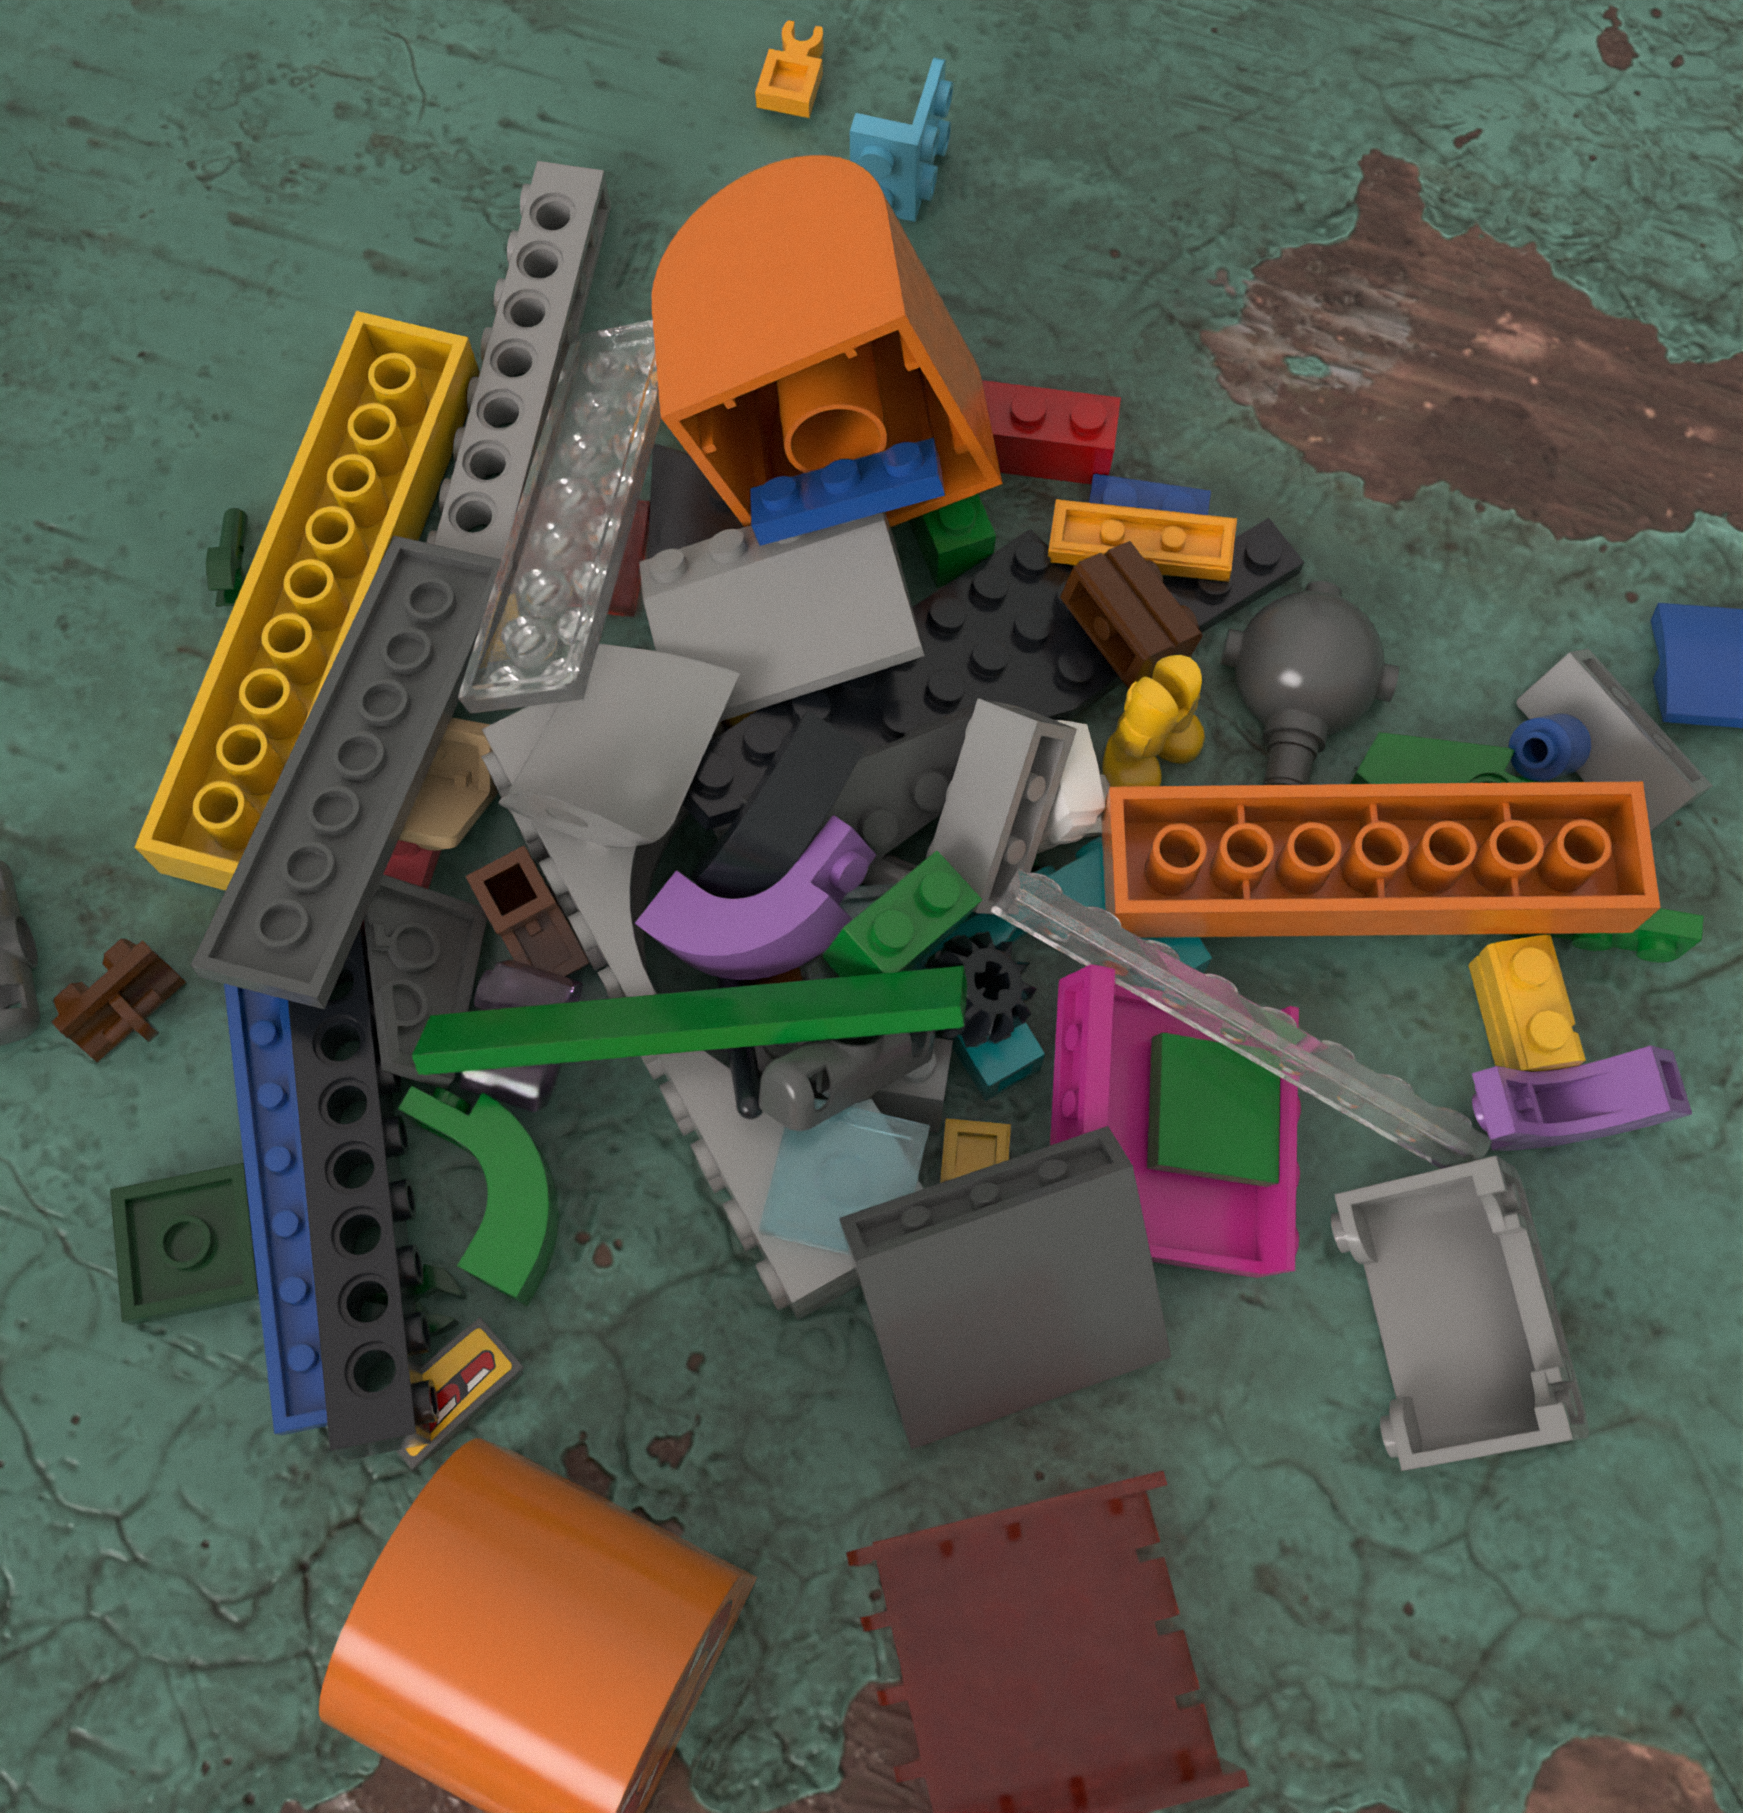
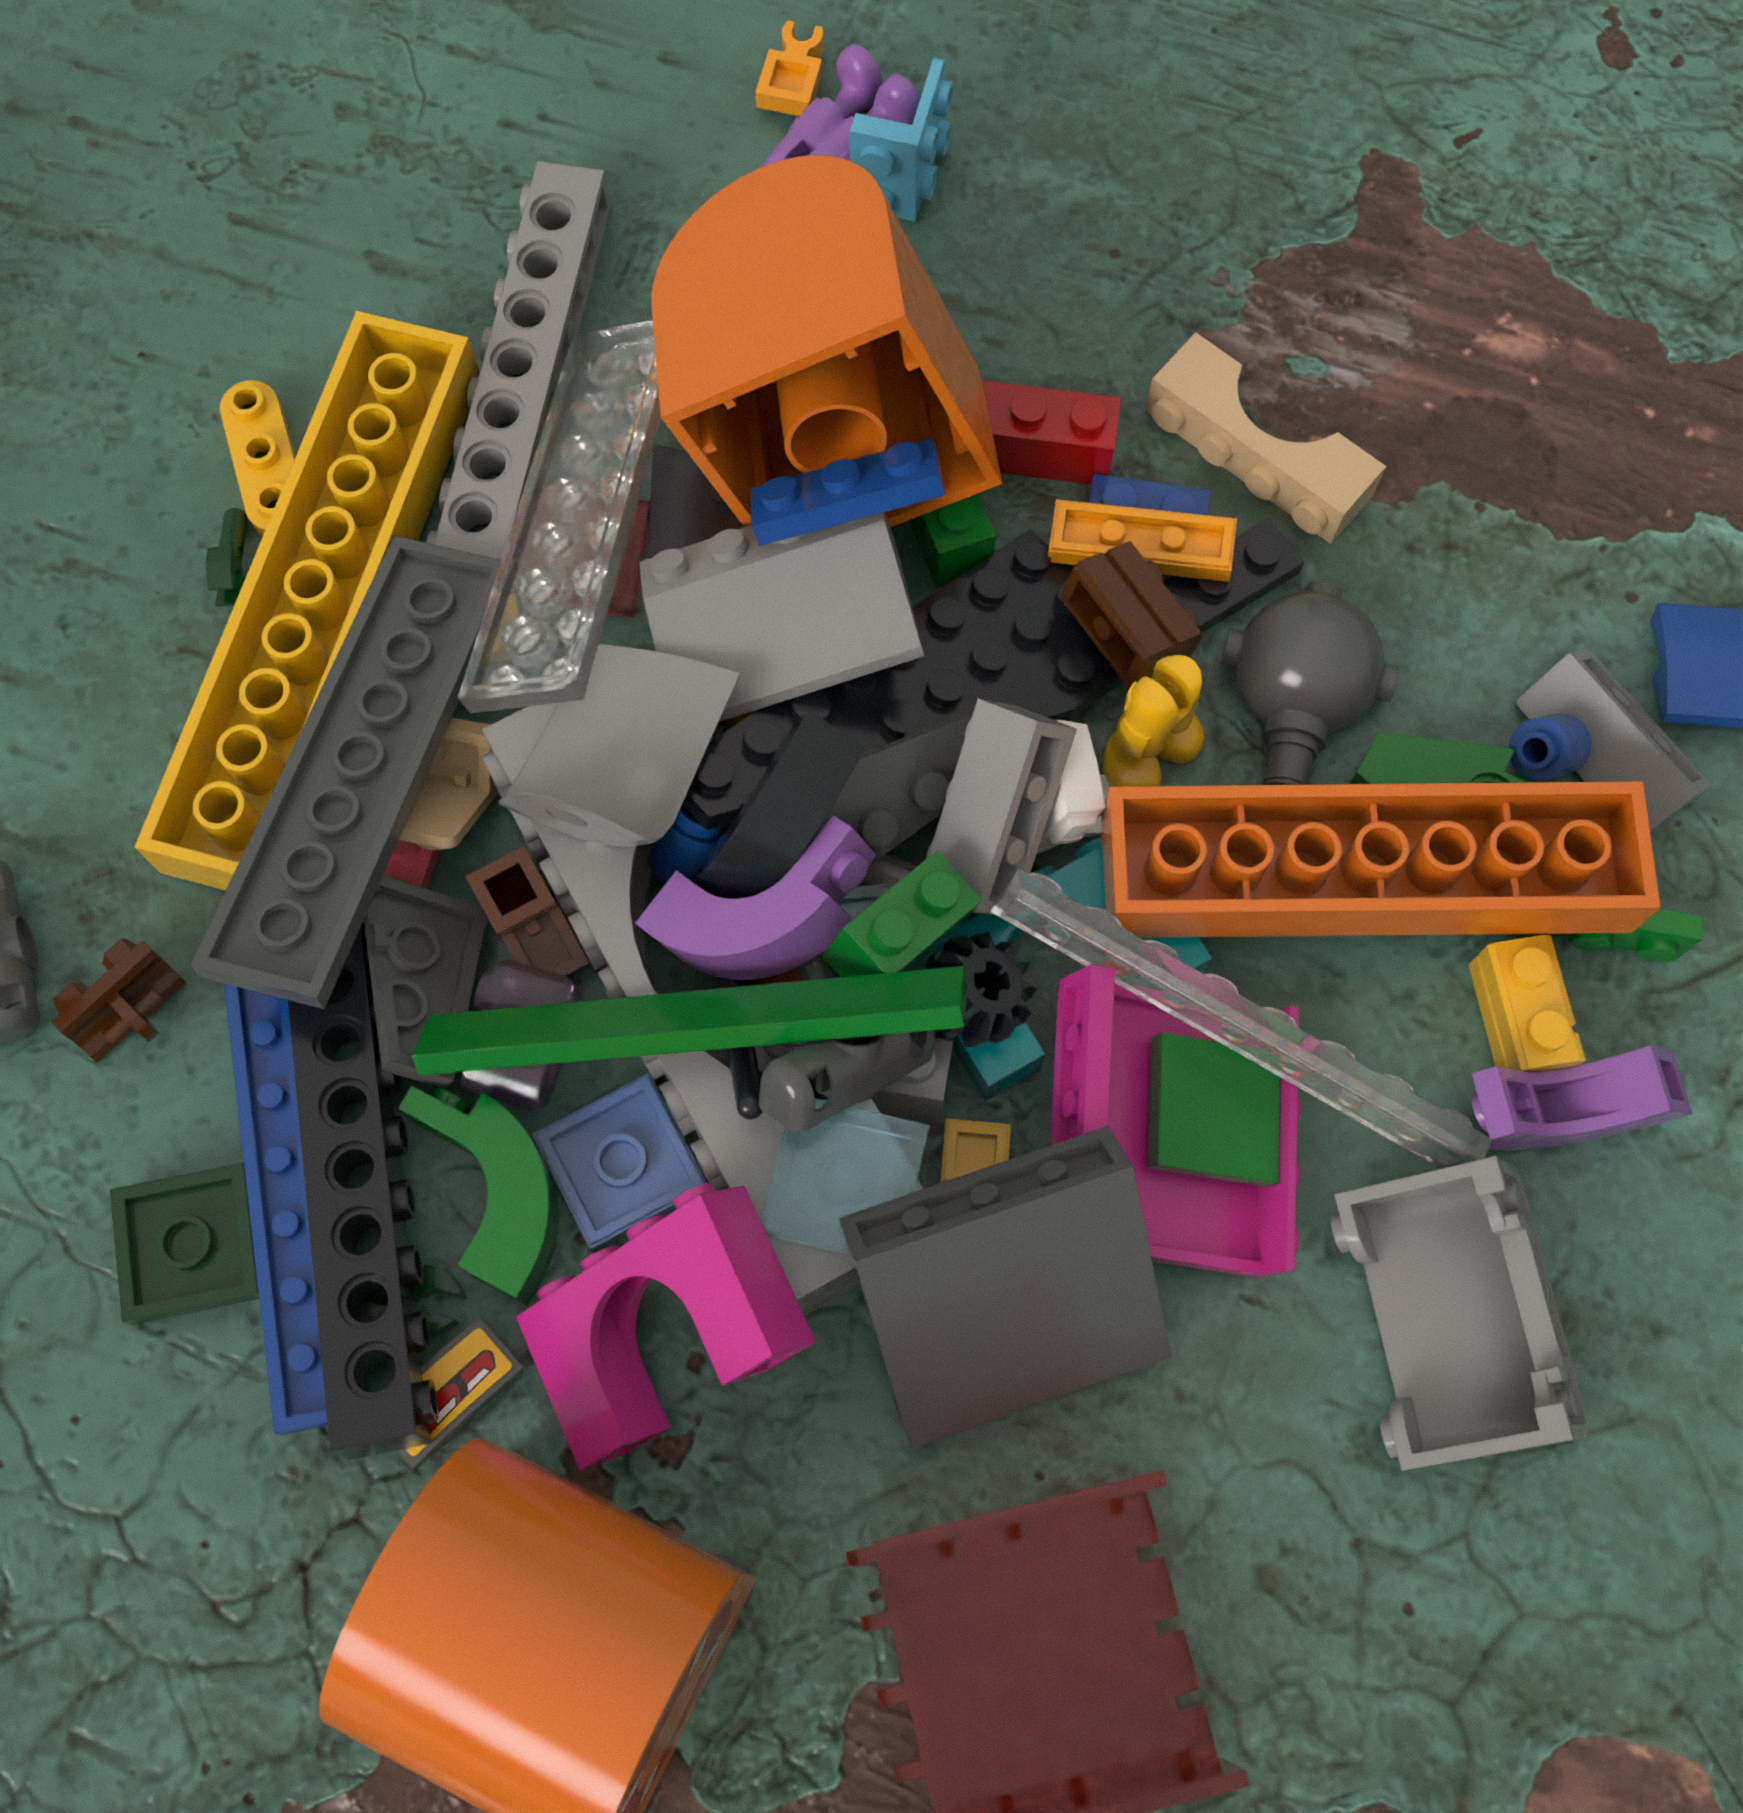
(252, 432): none -> yellow plate
(585, 1325): none -> dark pink arch
(619, 1161): none -> medium blue tile
(682, 847): none -> blue brick
(827, 123): none -> medium lavender piece
(1313, 481): none -> tan arch

